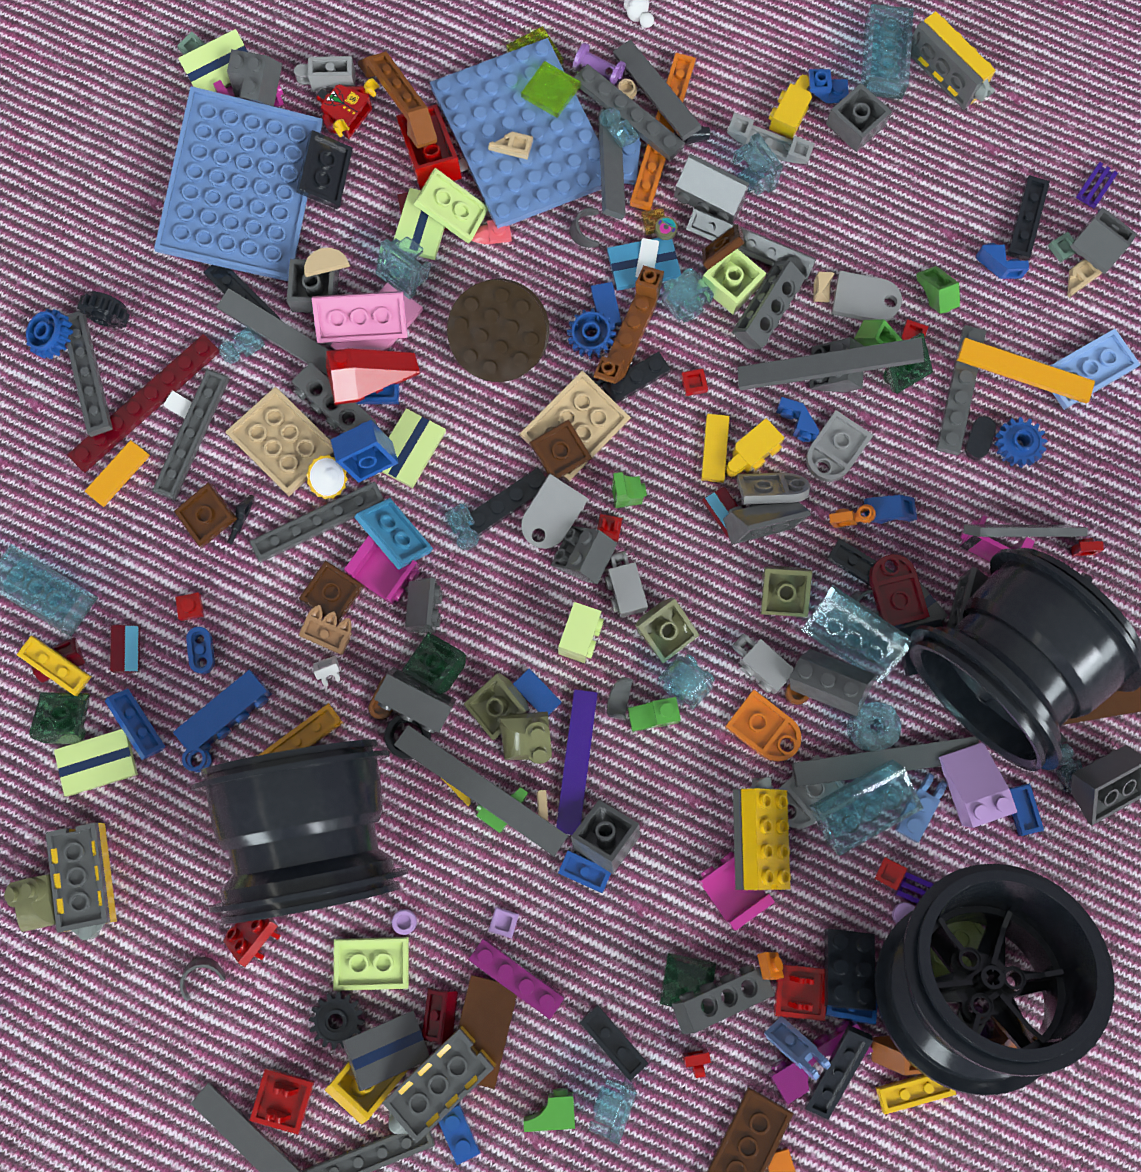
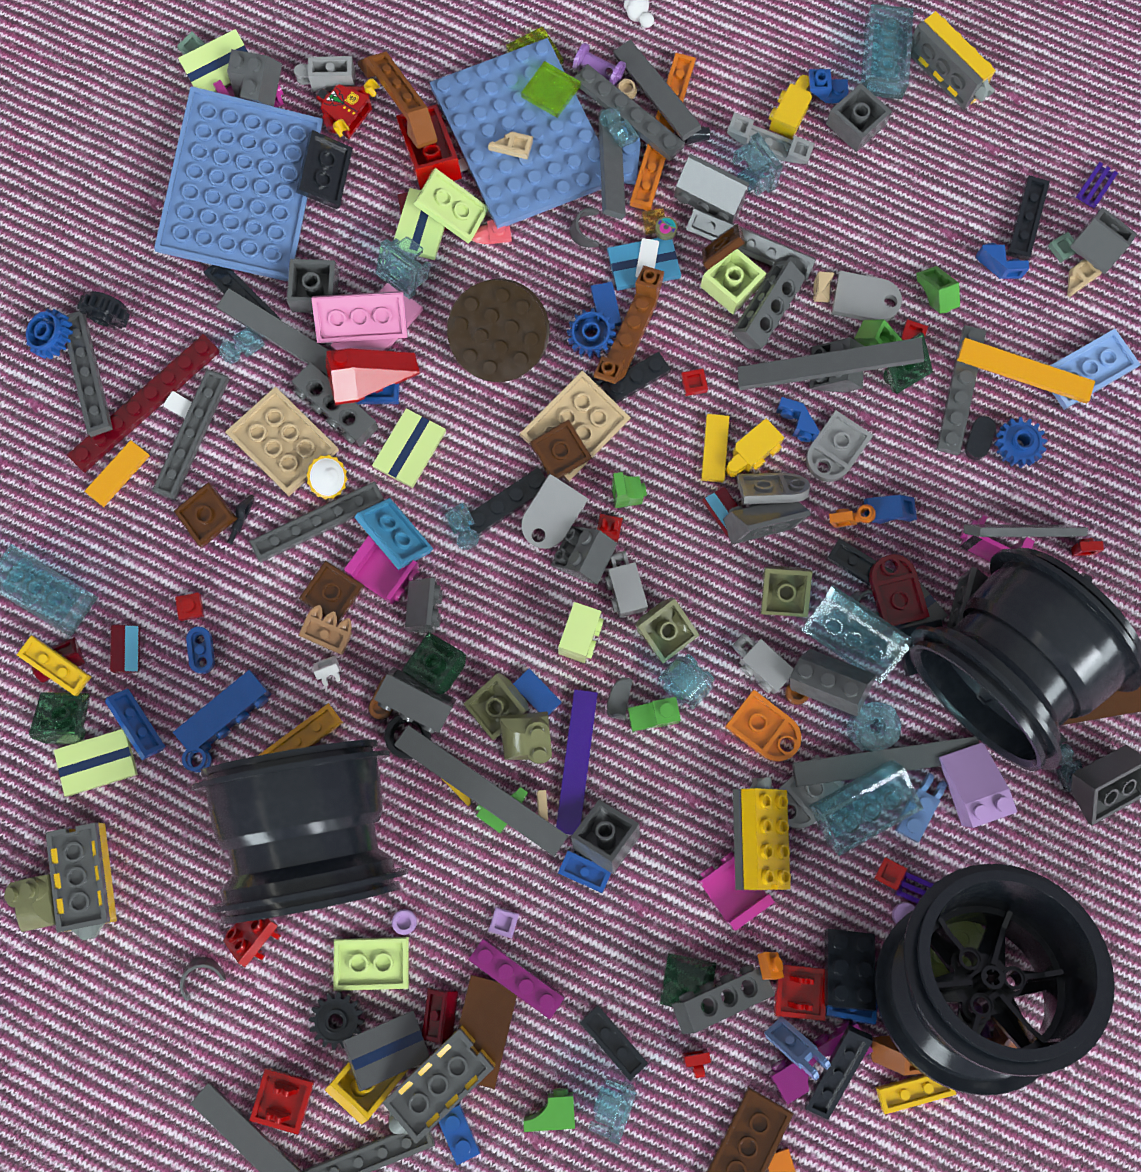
(325, 260): tan tile -> none
(364, 451): blue brick -> none
(686, 295): clear light blue brick -> none
(1027, 817): blue tile -> none

